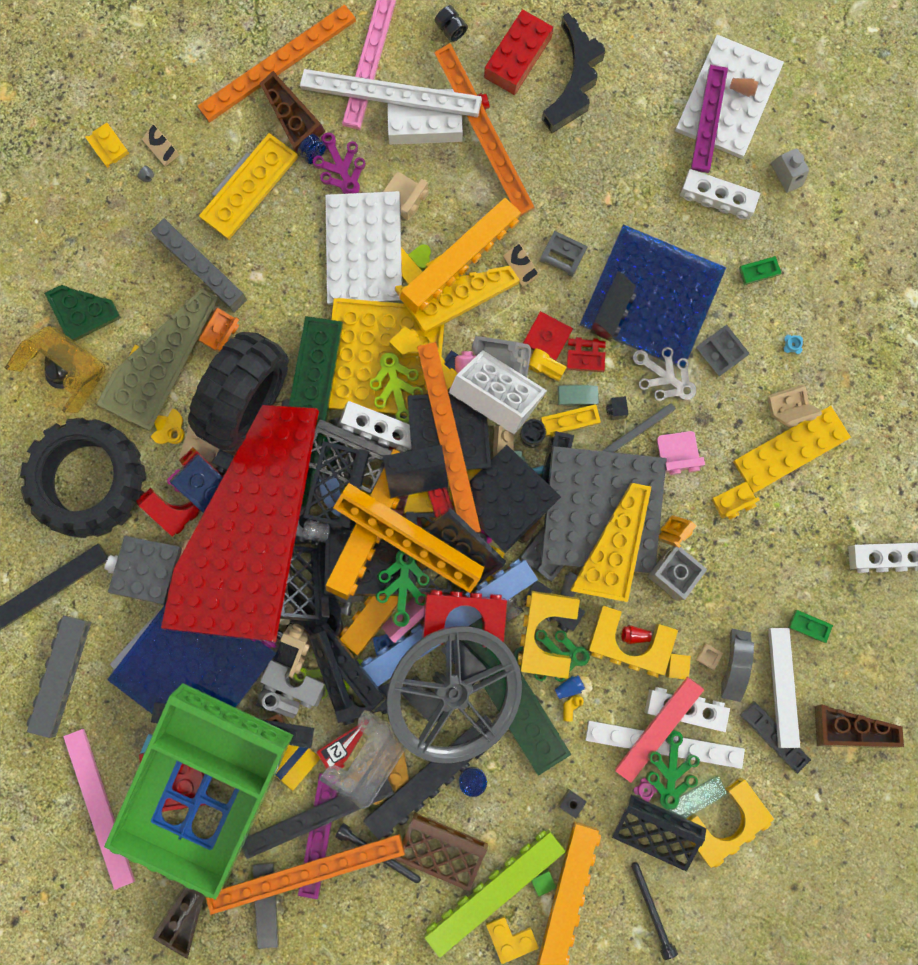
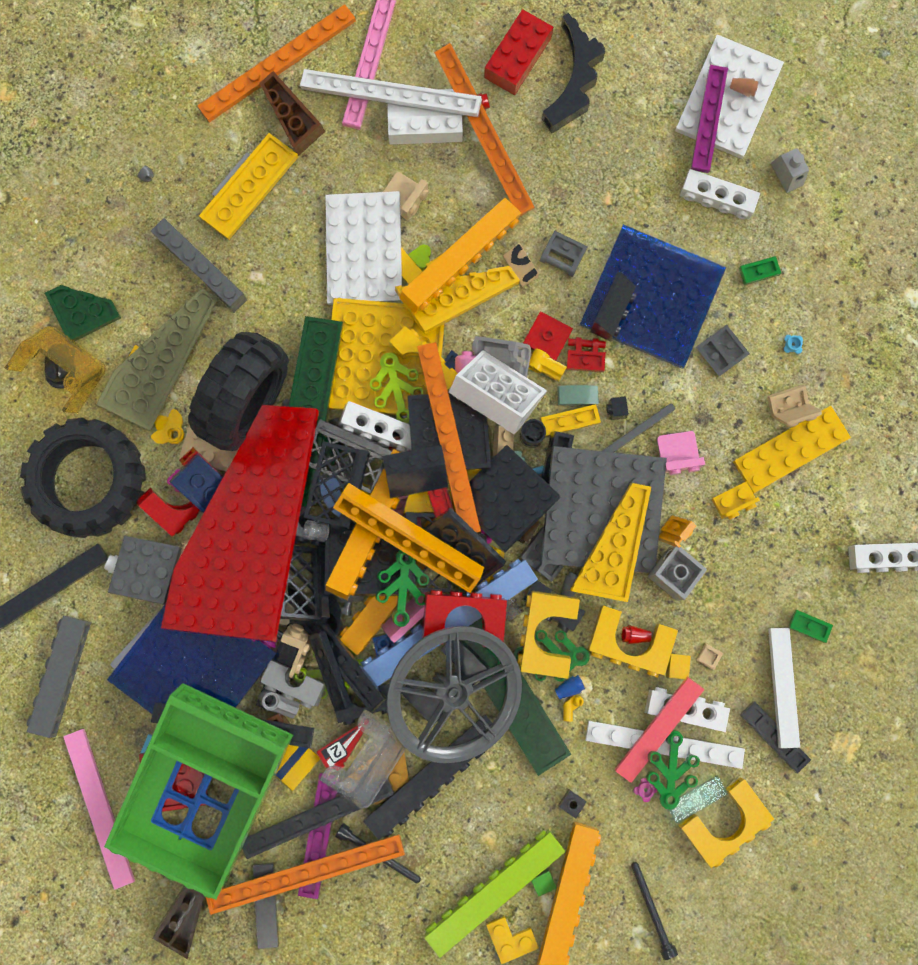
(107, 145): yellow plate -> none
(160, 145): tan slope -> none
(218, 330): orange bracket -> none
(223, 461): black plate -> none
(311, 147): clear blue wheel -> none
(341, 166): magenta plant -> none
(451, 23): black wheel -> none
(452, 838): reddish brown fence -> none
(472, 782): clear blue wheel -> none
(664, 821): black fence -> none
(667, 376): plant -> none
(739, 666): dark grey arch -> none
(846, 729): reddish brown wedge -> none

